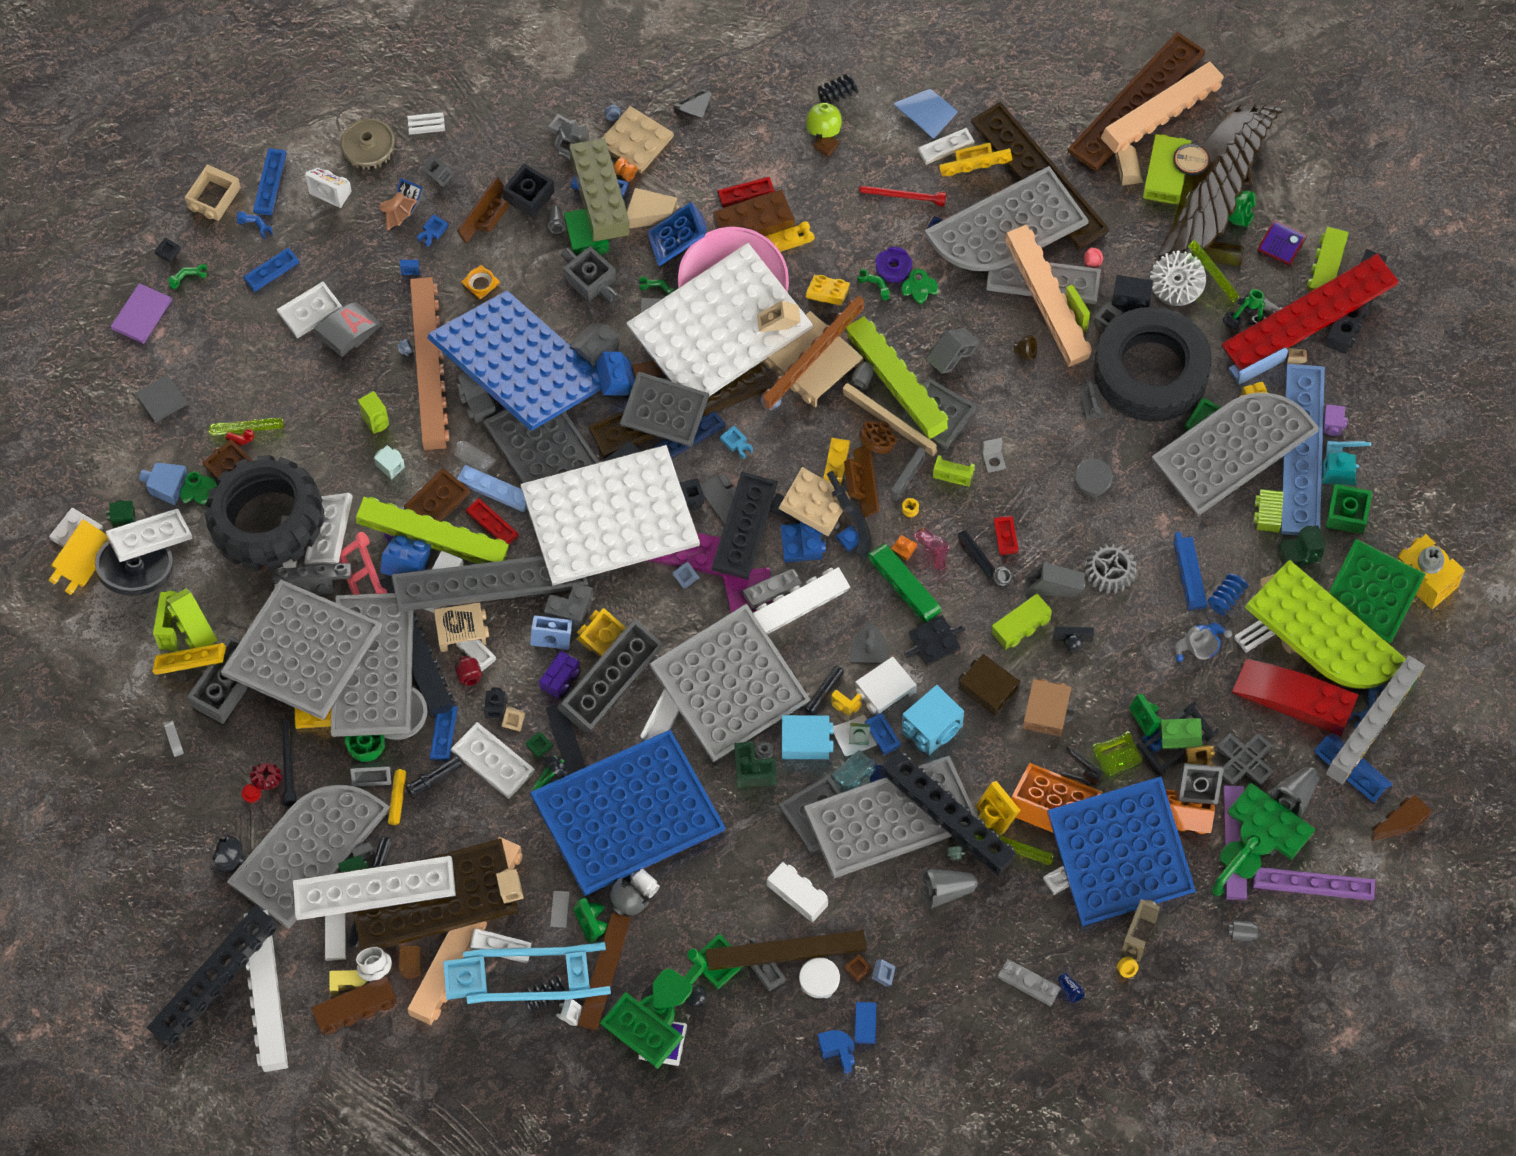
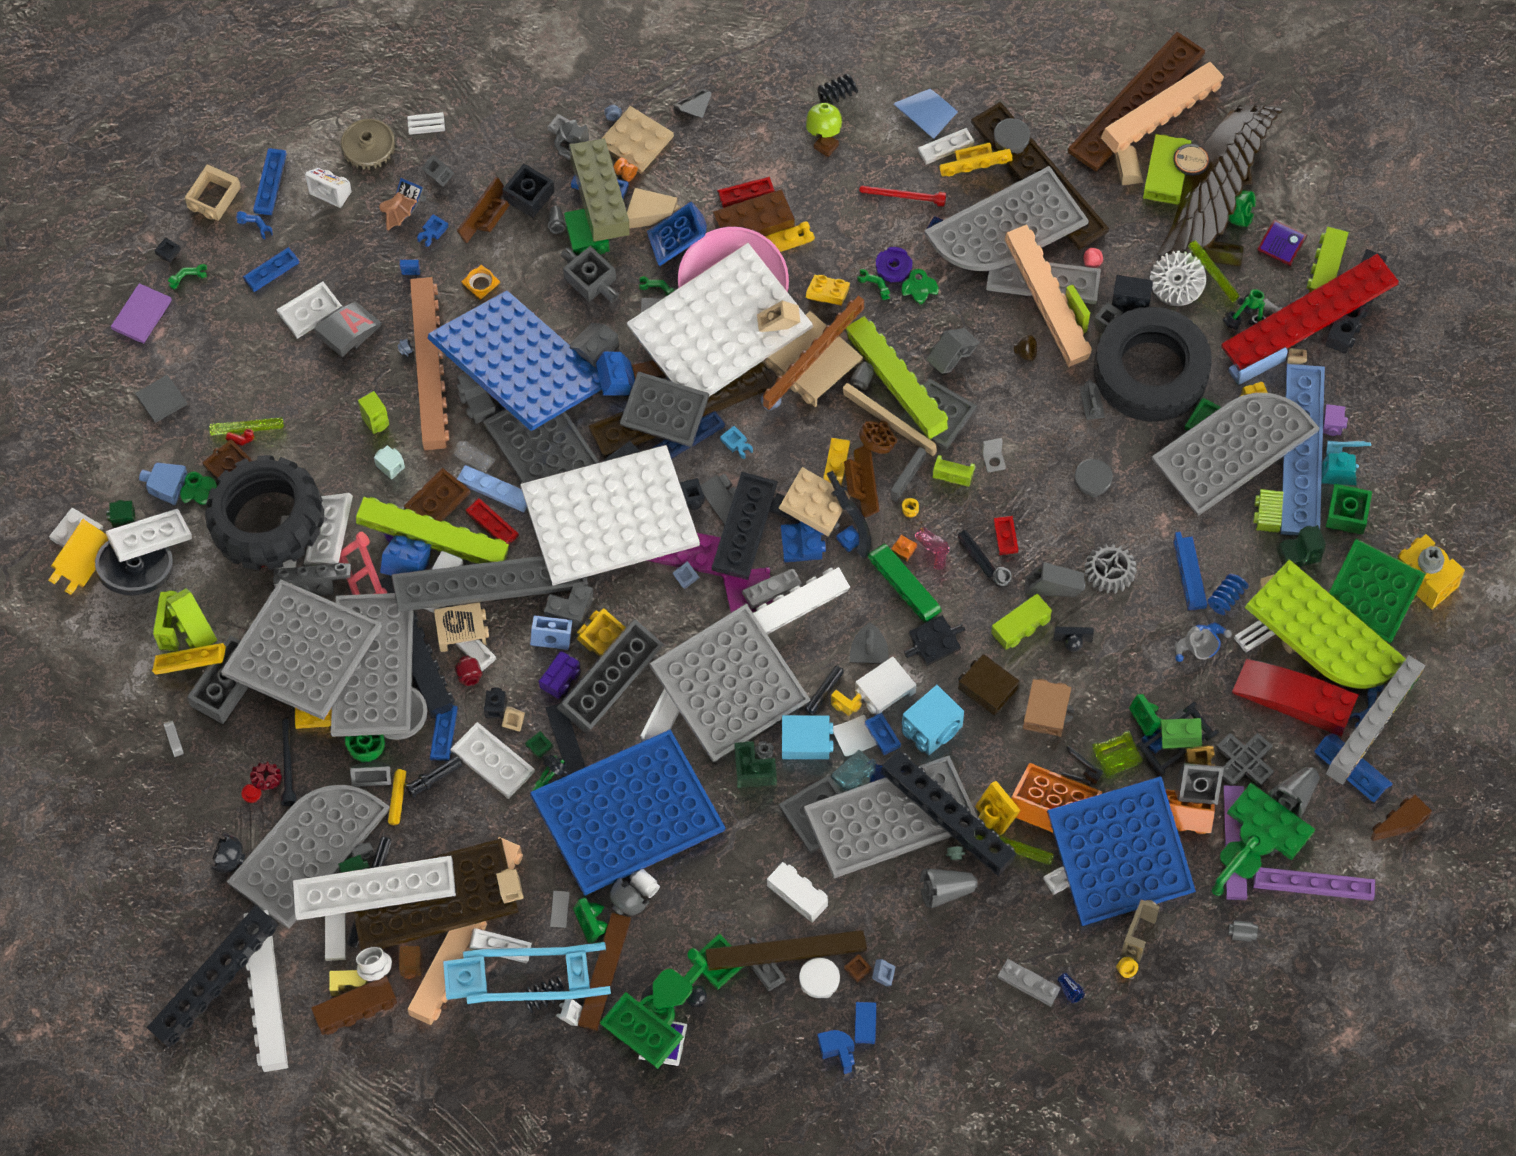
(859, 734): plate -> none
(1011, 135): none -> dark grey tile

